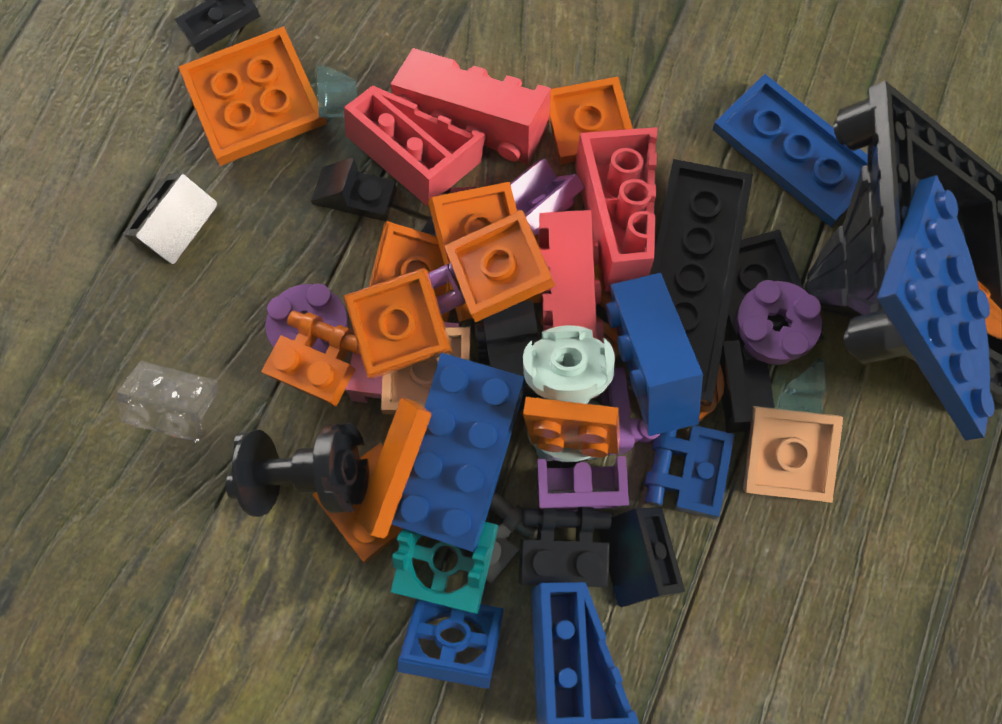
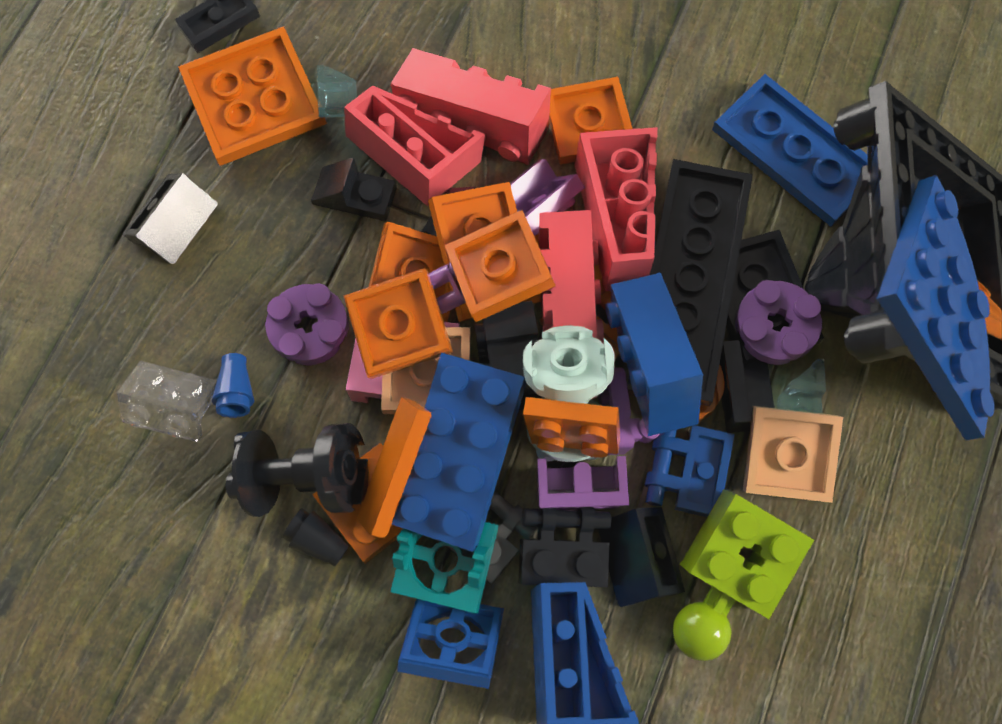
(233, 387): none -> blue cone
(308, 369): orange plate -> none
(314, 537): none -> black cone
(756, 582): none -> lime brick

